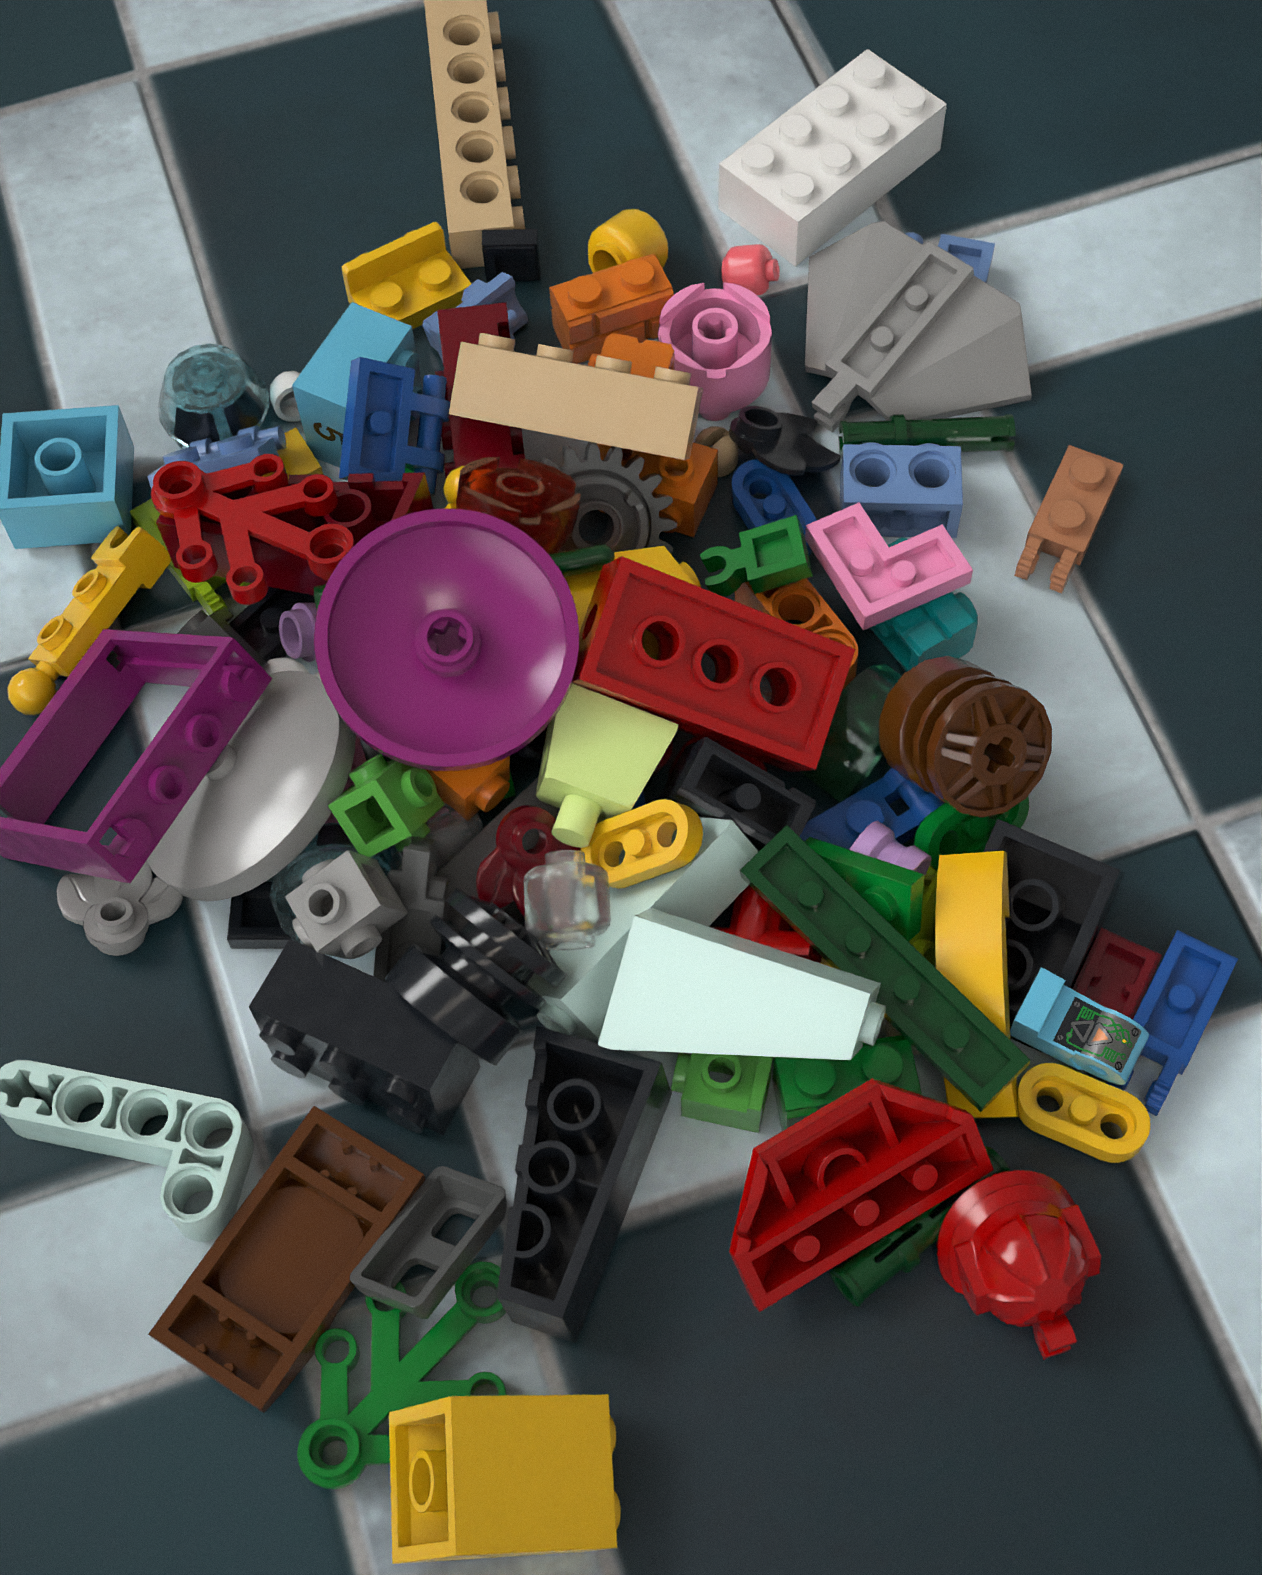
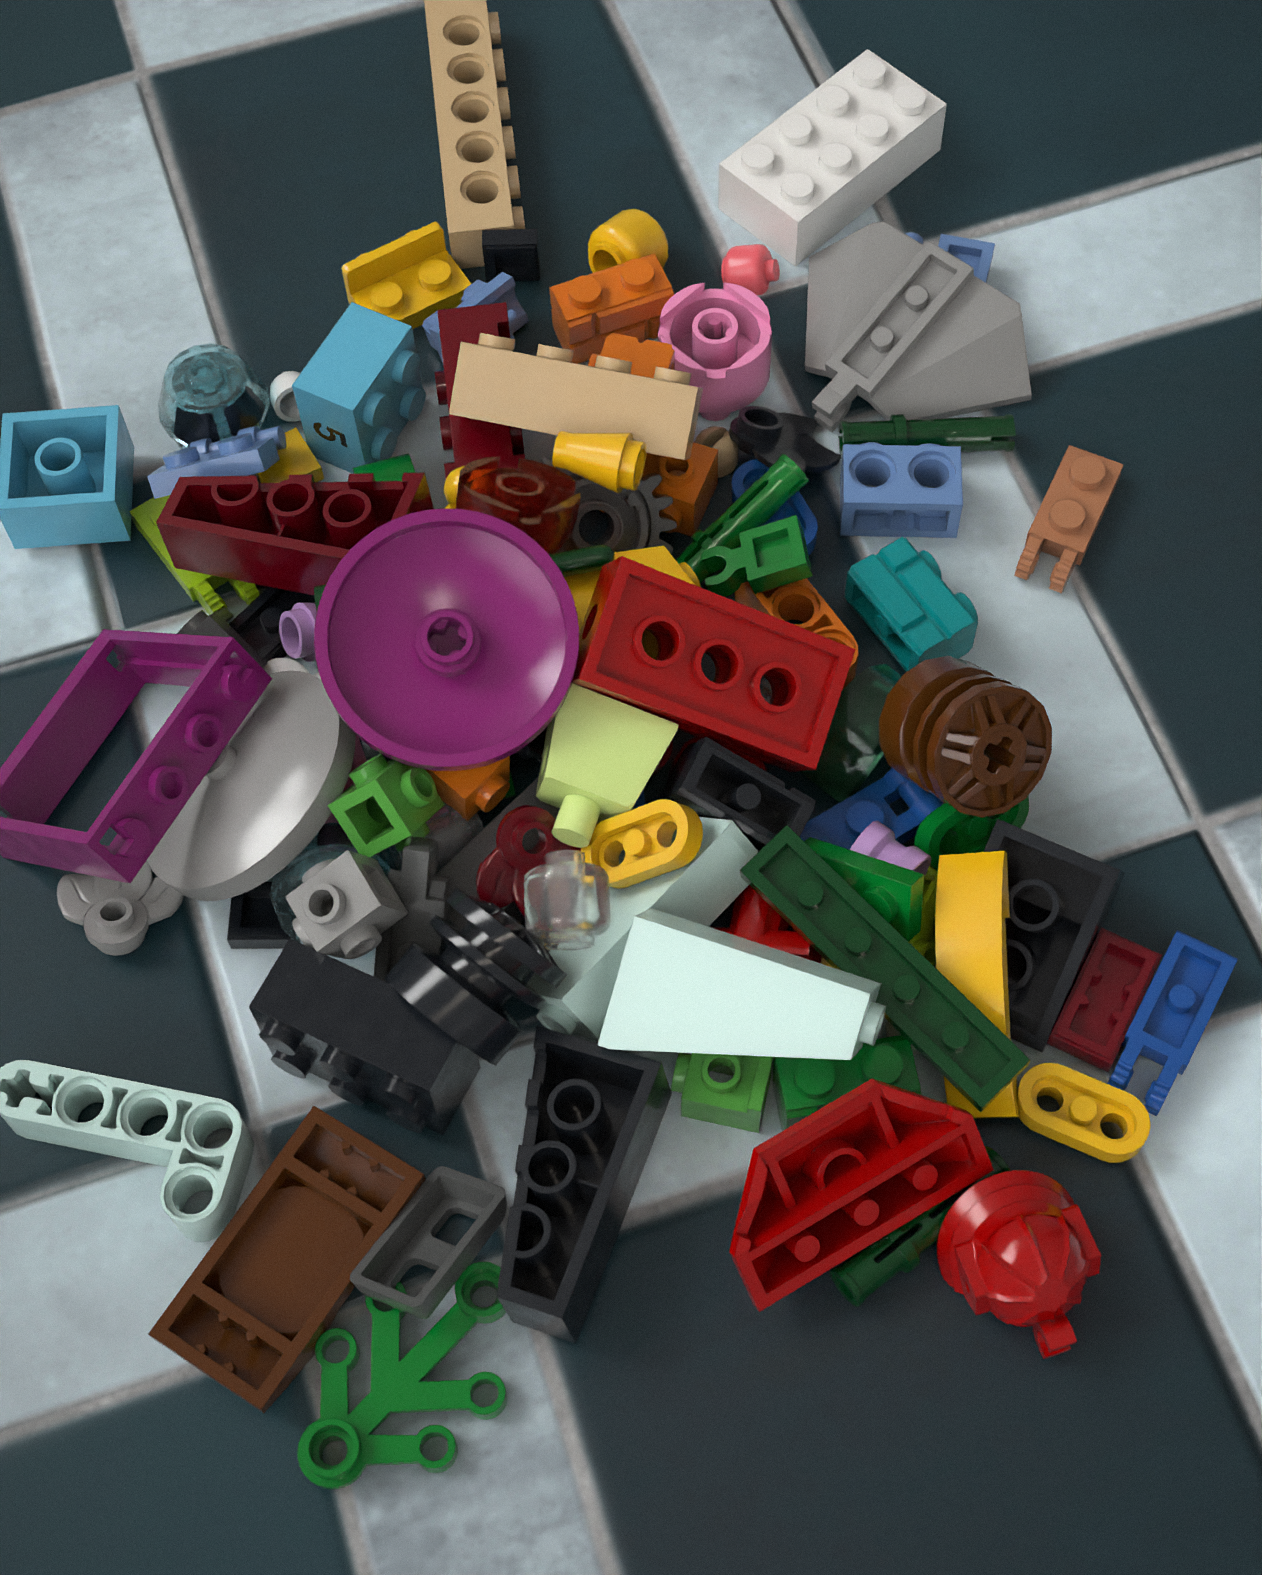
(98, 599): yellow plate -> none
(186, 491): red plant -> none
(379, 422): blue plate -> none
(502, 1477): yellow slope -> none
(603, 458): none -> yellow cone
(747, 512): none -> green pin
(883, 579): bright pink plate -> none
(1078, 1030): leg -> none

